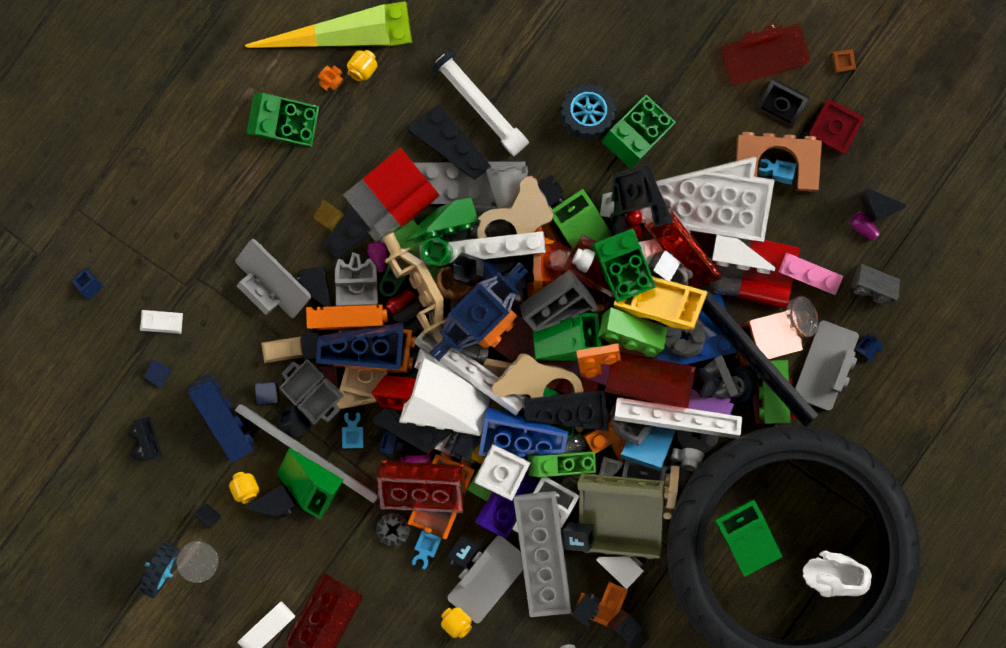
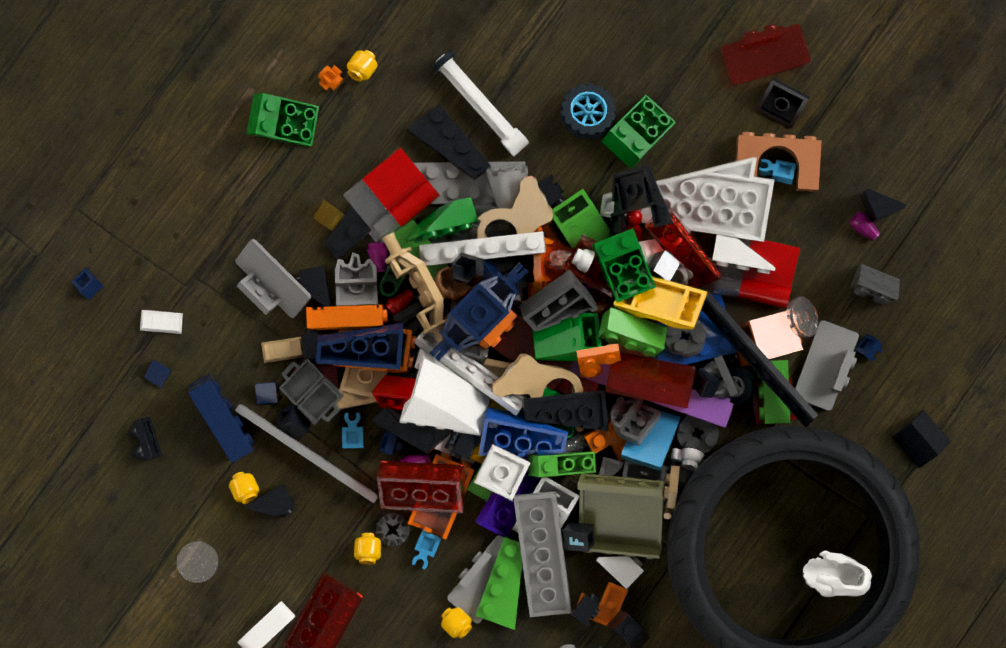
(158, 570): black wheel -> none
(207, 516): black slope -> none
(309, 483): green slope -> none
(367, 548): none -> yellow head
(370, 27): lime plate -> none
(437, 252): green wheel -> none
(462, 552): black brick -> none
(502, 589): none -> bright green wing
(678, 418): white plate -> none
(748, 537): green slope -> none
(810, 273): bright pink plate -> none
(836, 126): dark red plate -> none
(844, 61): dark orange tile -> none
(921, 439): none -> black slope

